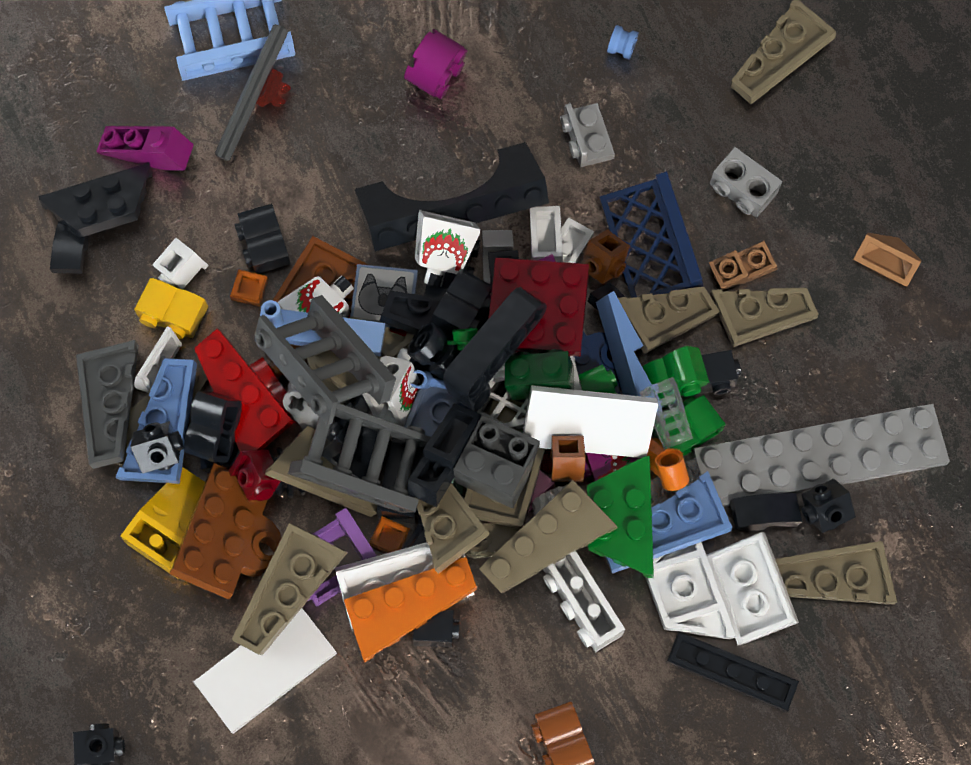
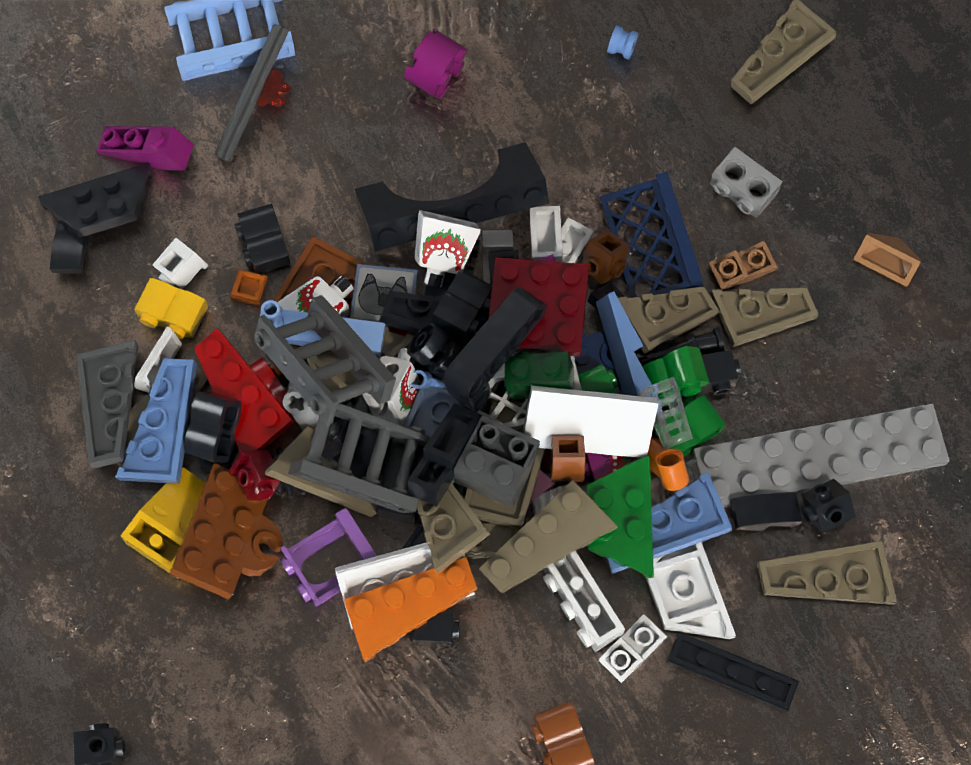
(156, 447): black brick -> none
(249, 682): white tile -> none
(288, 583): dark tan wing -> none
(389, 536): orange tile -> none
(462, 337): green plate -> none
(588, 134): light grey bracket -> none
(632, 648): none -> white slope
(707, 343): none -> black pin
(752, 588): white tile -> none

